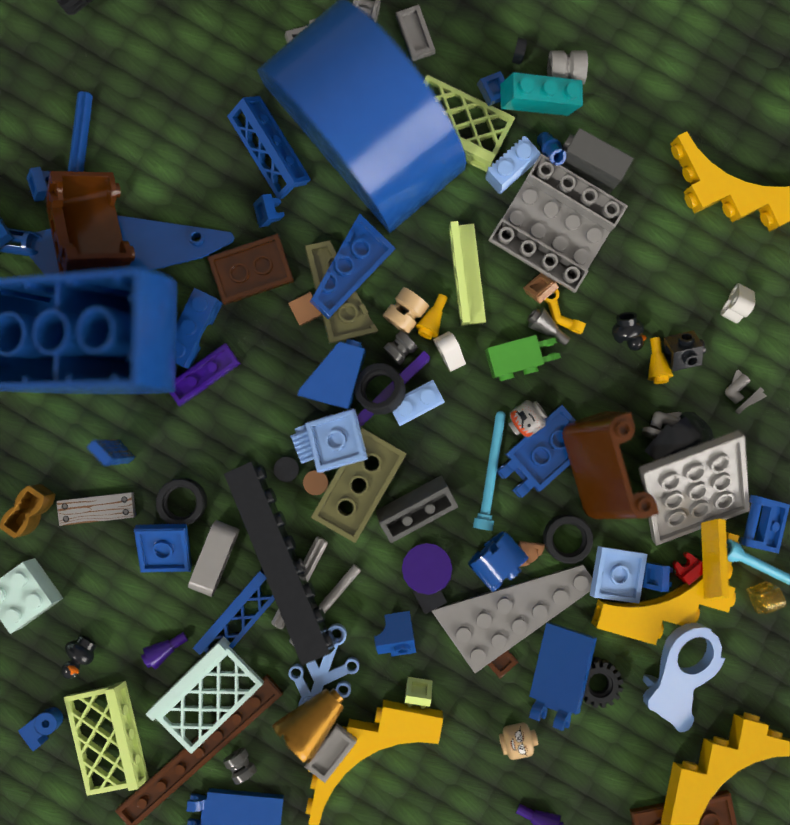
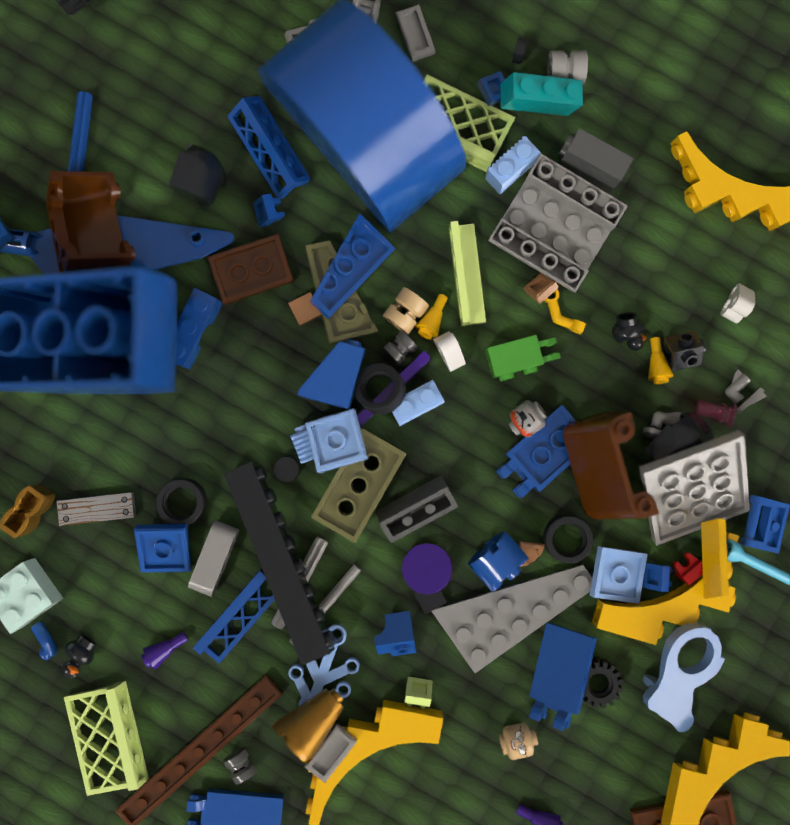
(36, 730): blue leg -> none
(37, 183): blue tile -> none
(45, 639): none -> blue arm
(110, 452): blue tile -> none
(190, 680): light aqua fence -> none
(198, 175): none -> black brick
(204, 374): dark purple tile -> none
(315, 482): medium nougat tile -> none
(484, 519): medium azure piece -> none
(503, 664): reddish brown tile -> none
(543, 323): flat silver cone -> none
(551, 148): blue pin -> none
(718, 412): none -> clear pink pin
(766, 597): clear yellow leg -> none

